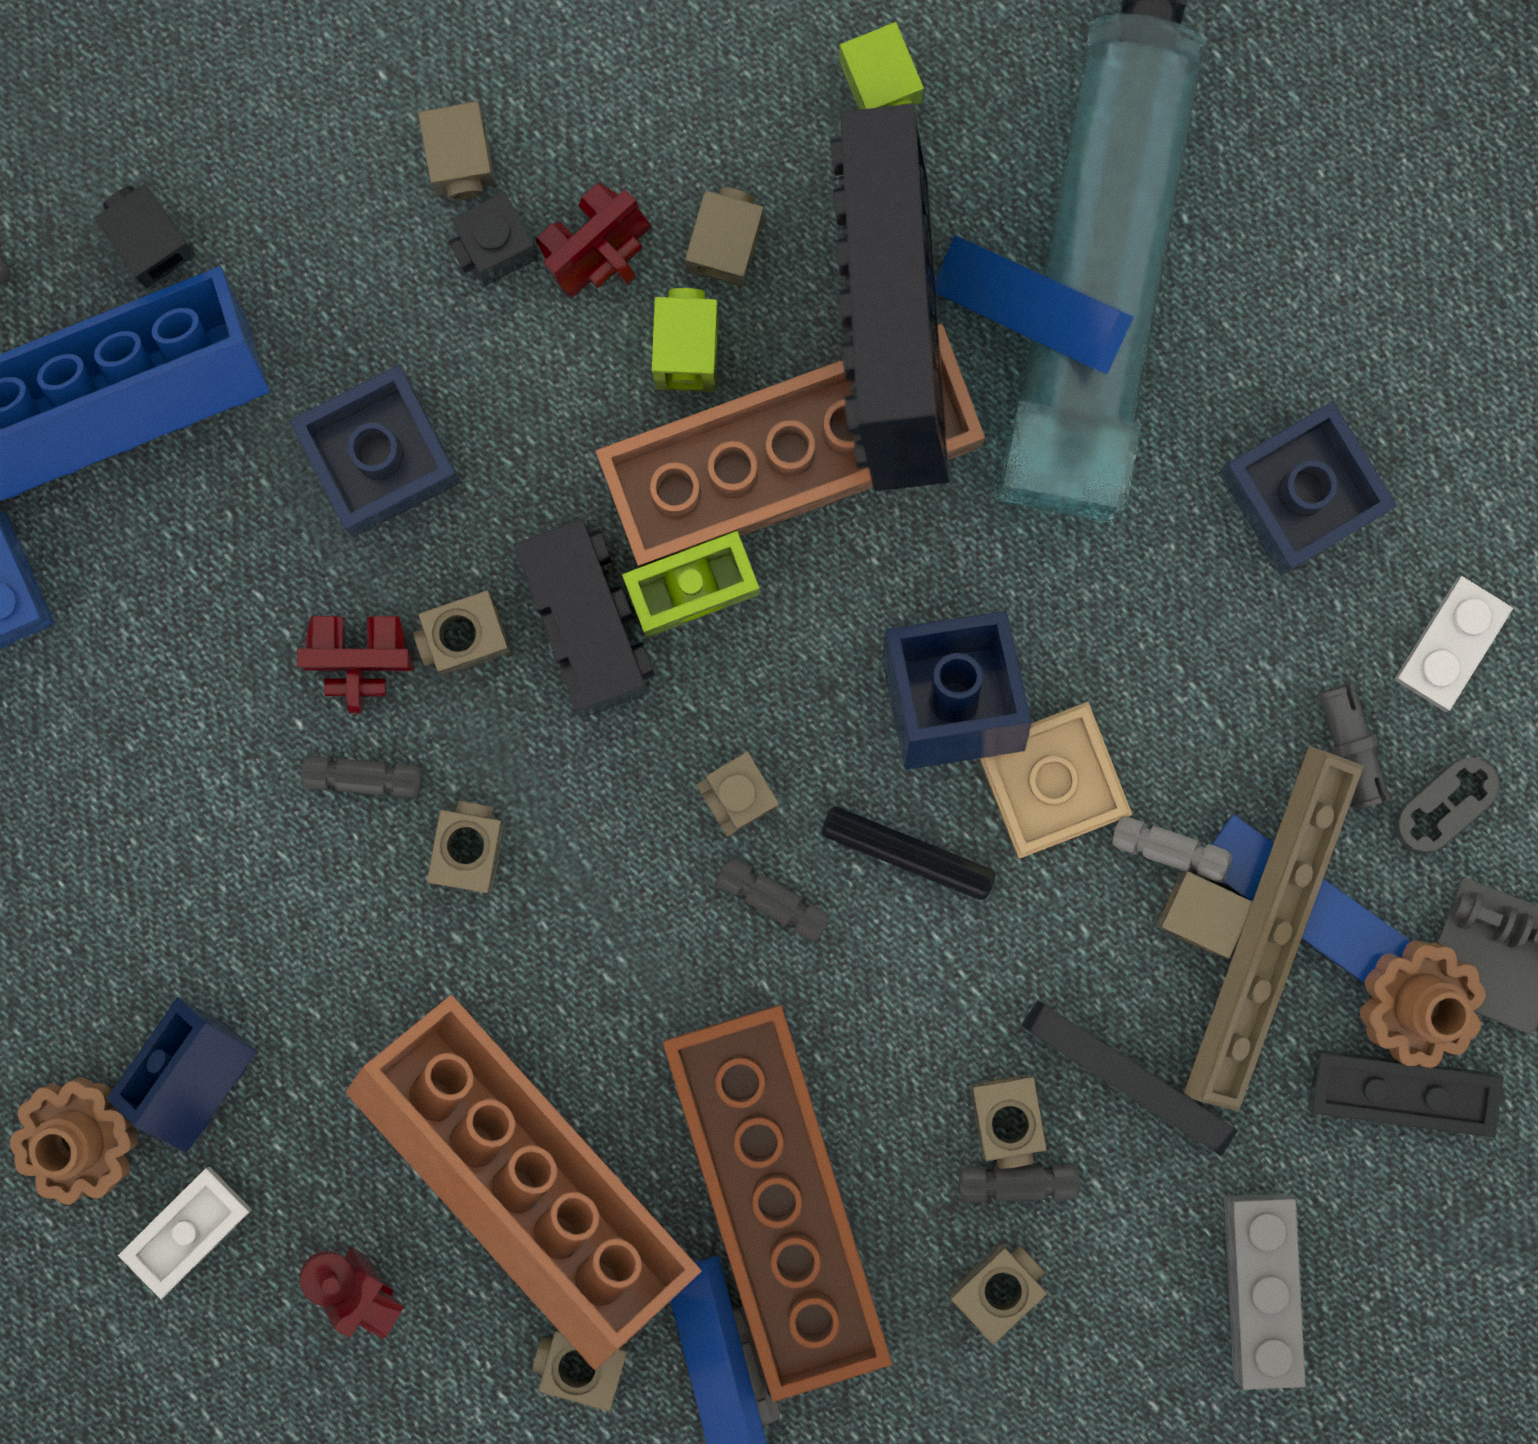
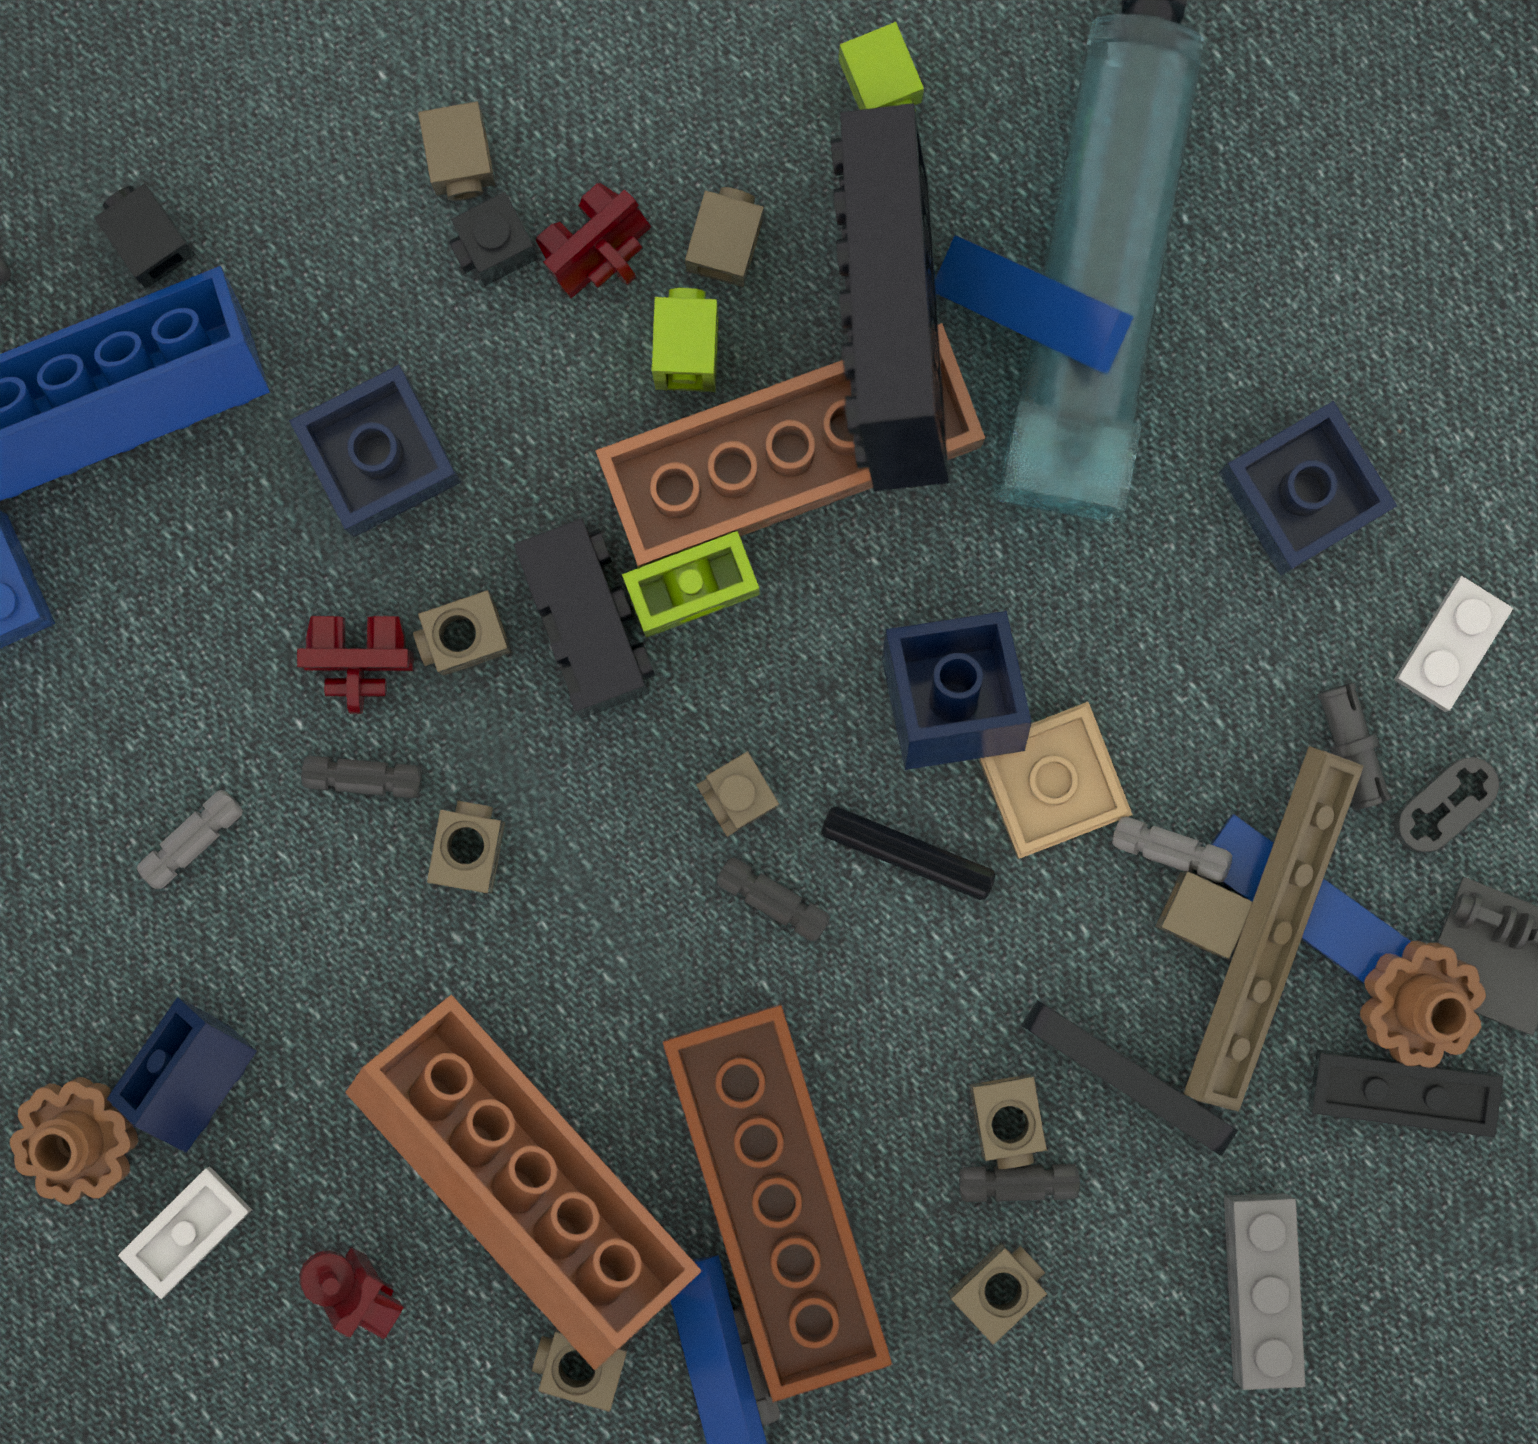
(189, 839): none -> light grey axle

